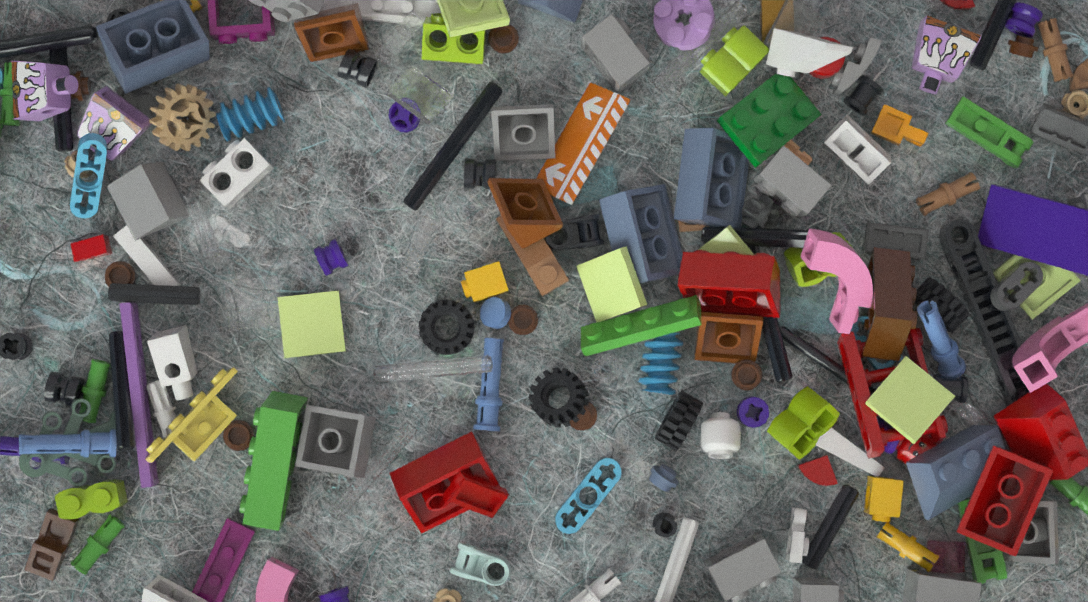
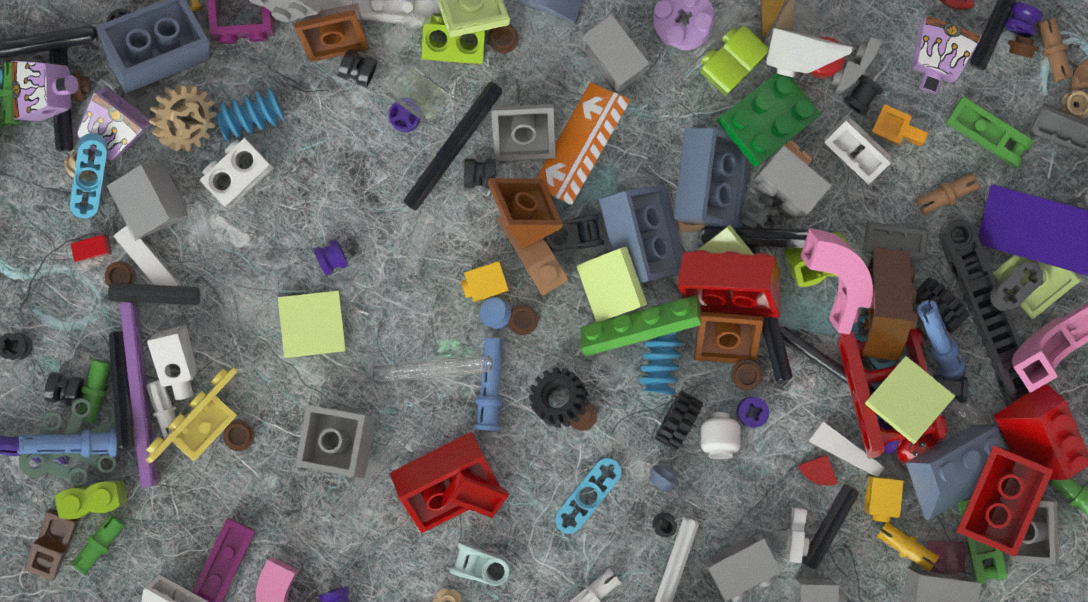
(272, 460): bright green wedge -> none
(428, 321): black tyre -> none
(803, 422): lime brick -> none

